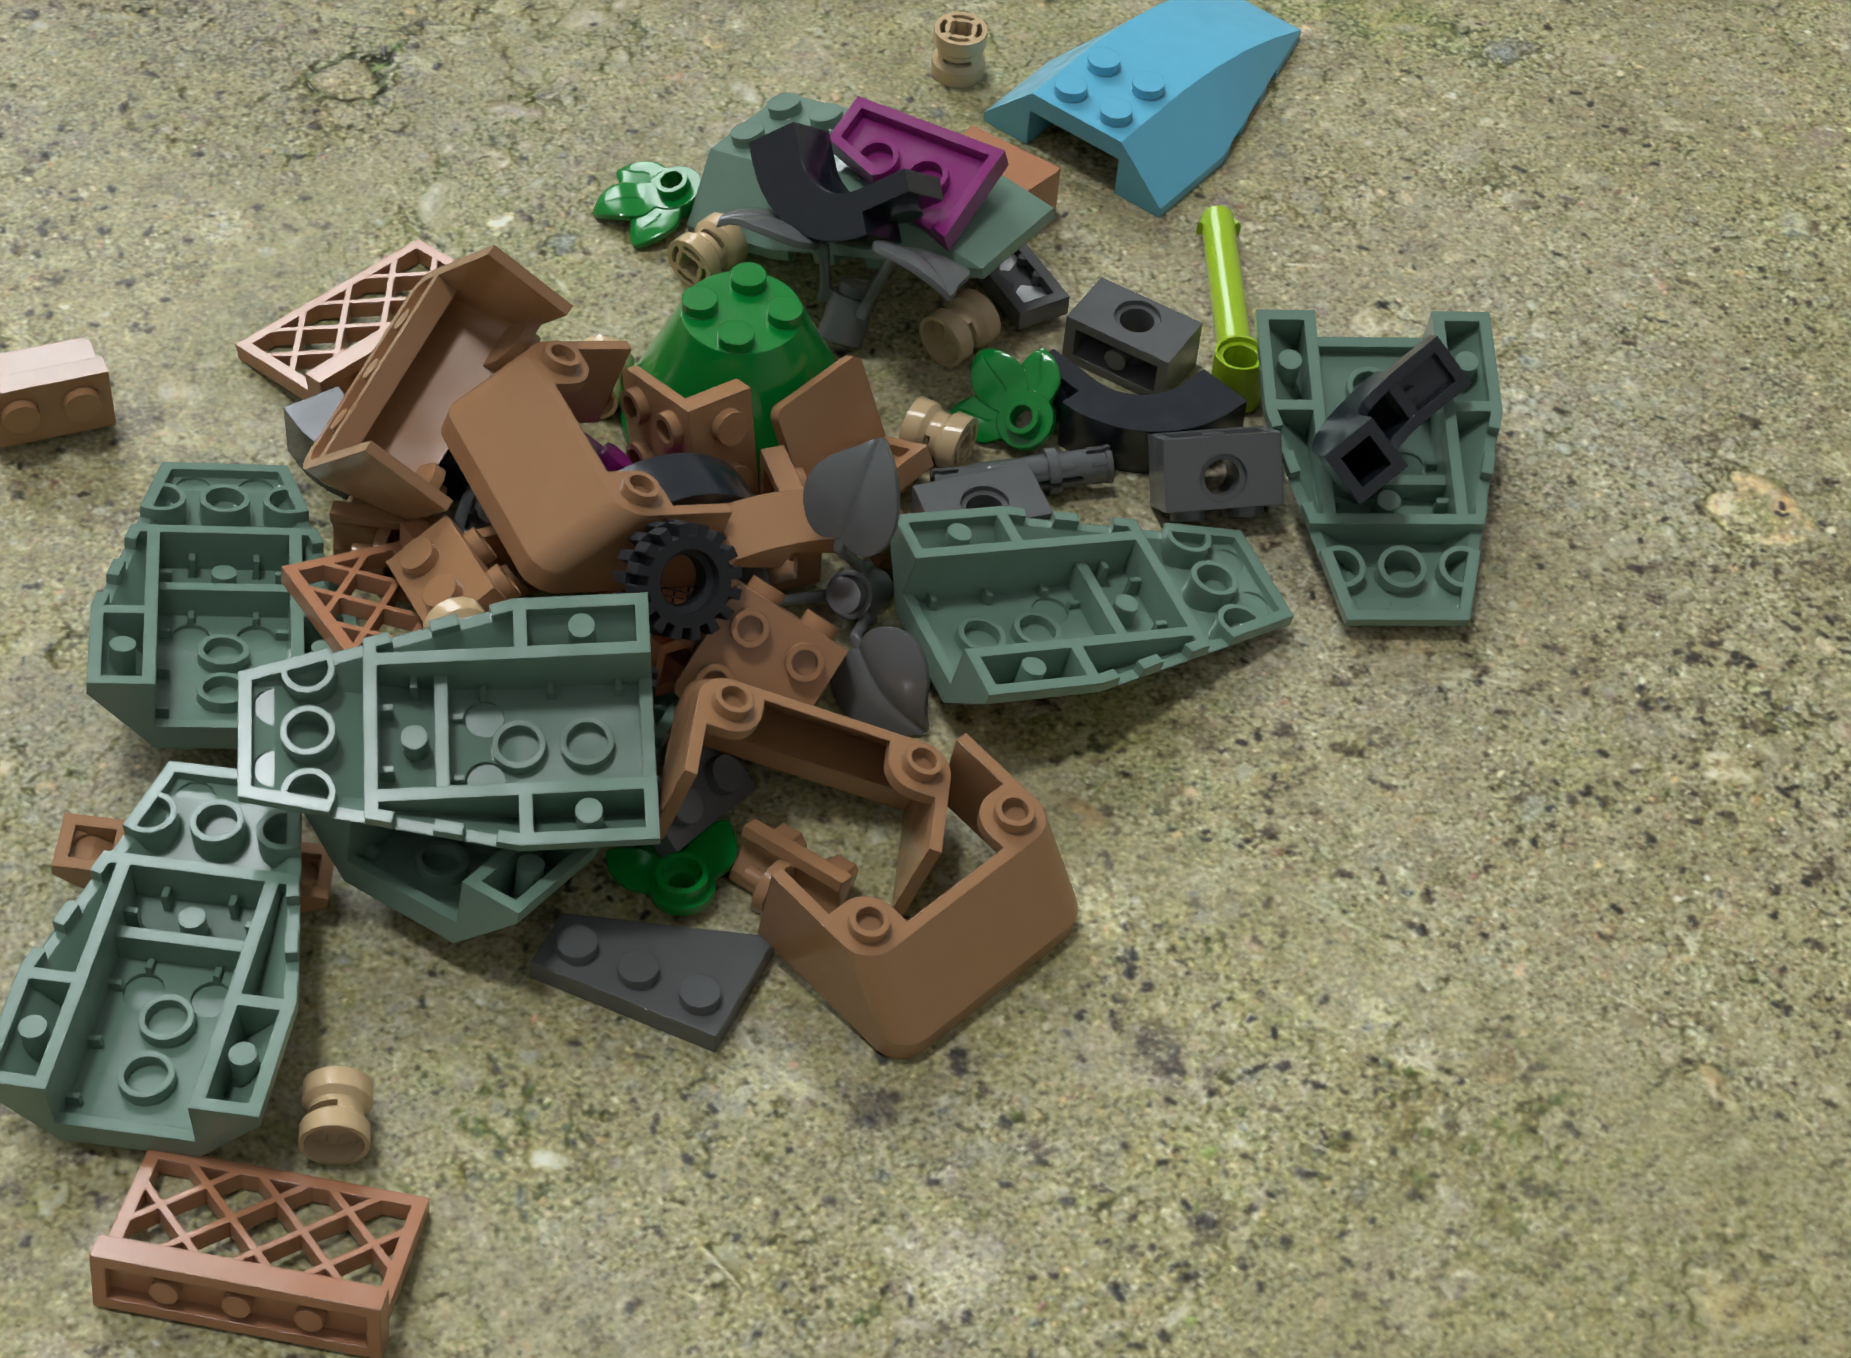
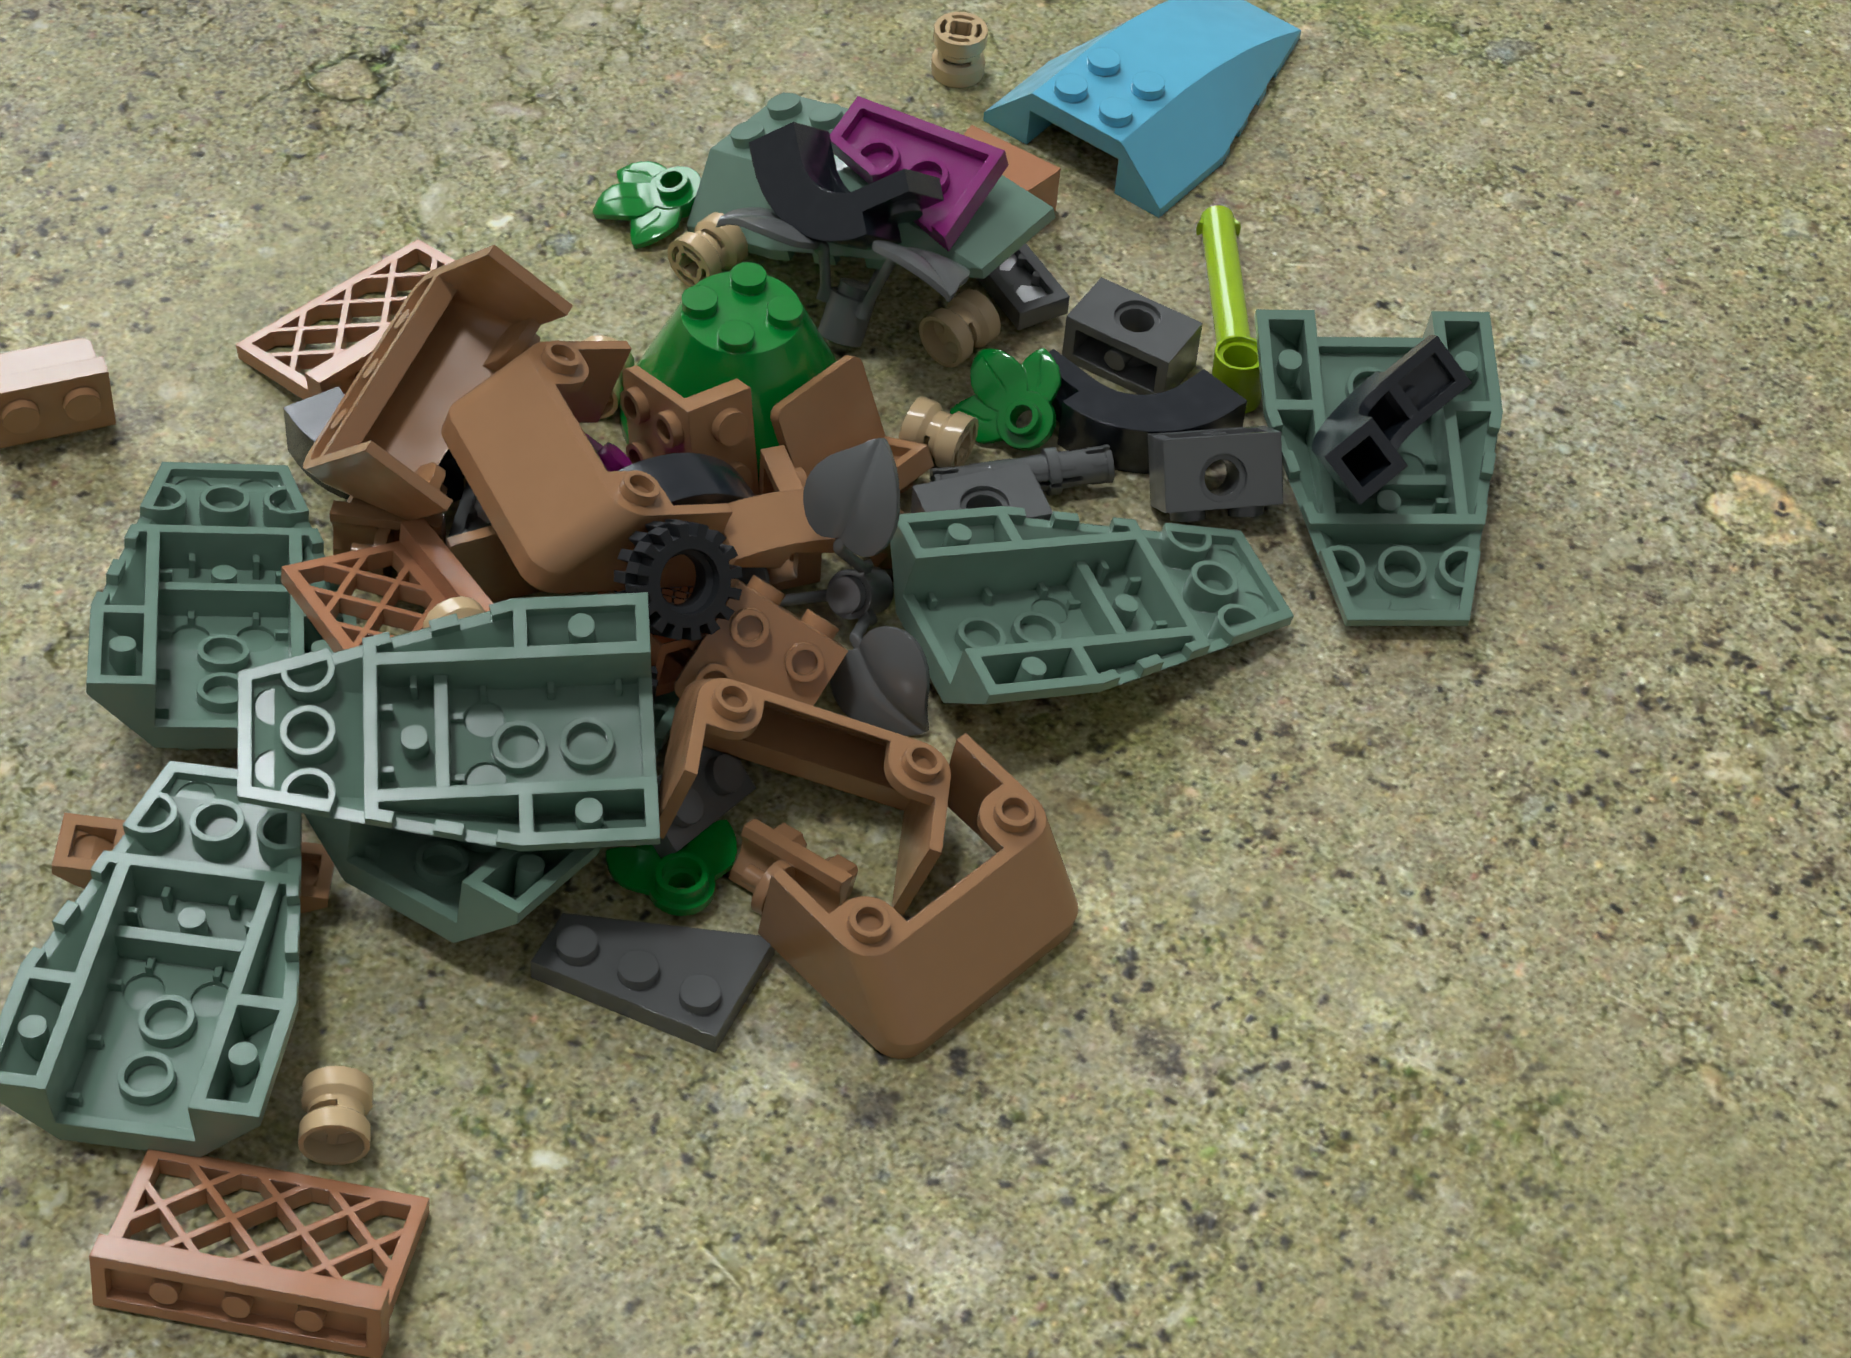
(450, 565): medium nougat bracket -> none

